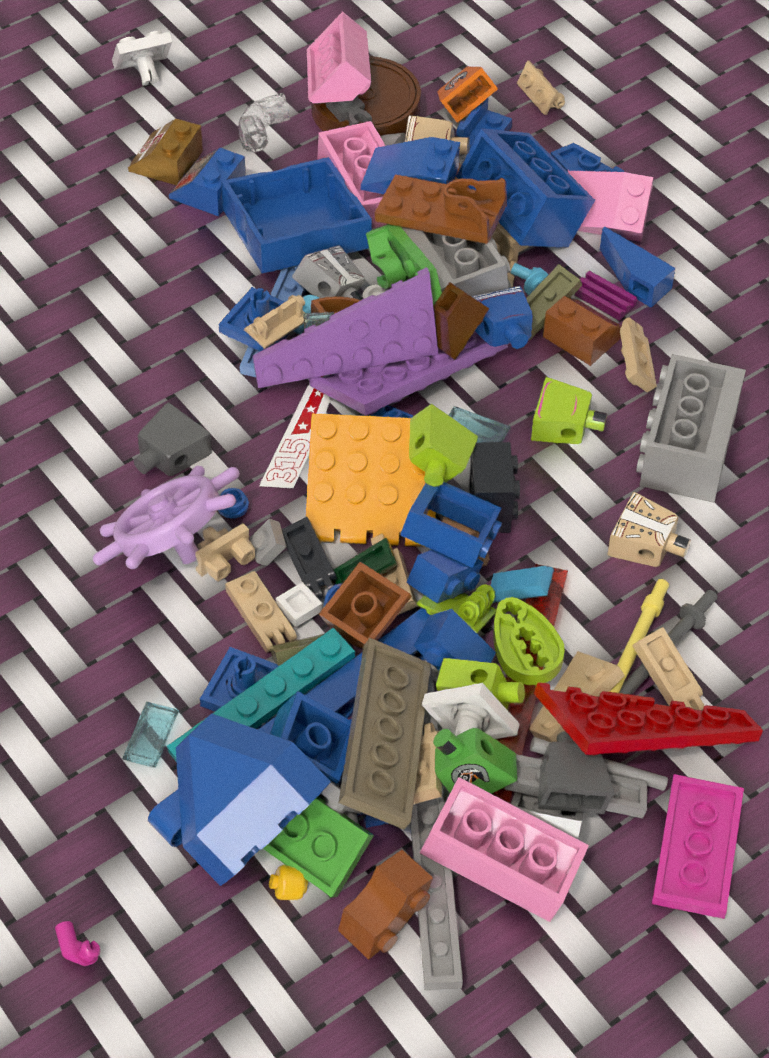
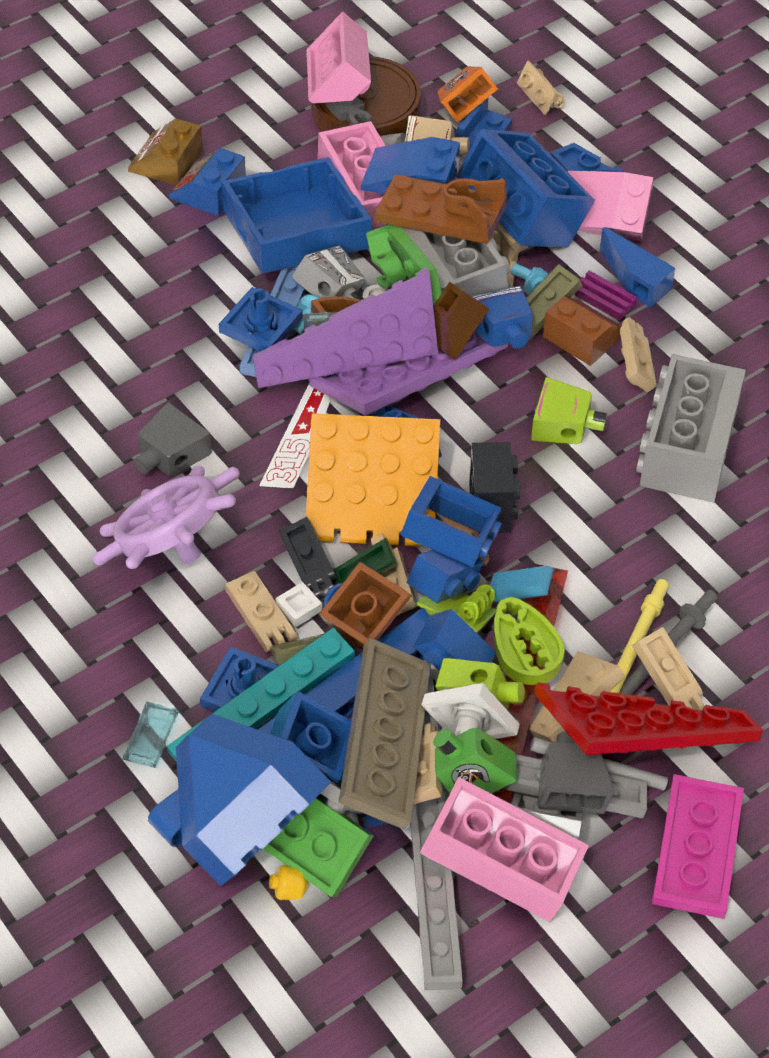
(74, 950): dark pink arm -> none
(143, 53): white plate -> none
(220, 548): tan hips -> none
(240, 507): blue plate -> none
(258, 117): clear cylinder -> none
(268, 542): light grey plate -> none
(277, 322): tan hinge -> none
(385, 904): dark orange brick -> none
(439, 445): lime torso -> none
(483, 427): clear light blue tile -> none
(646, 533): tan torso -> none

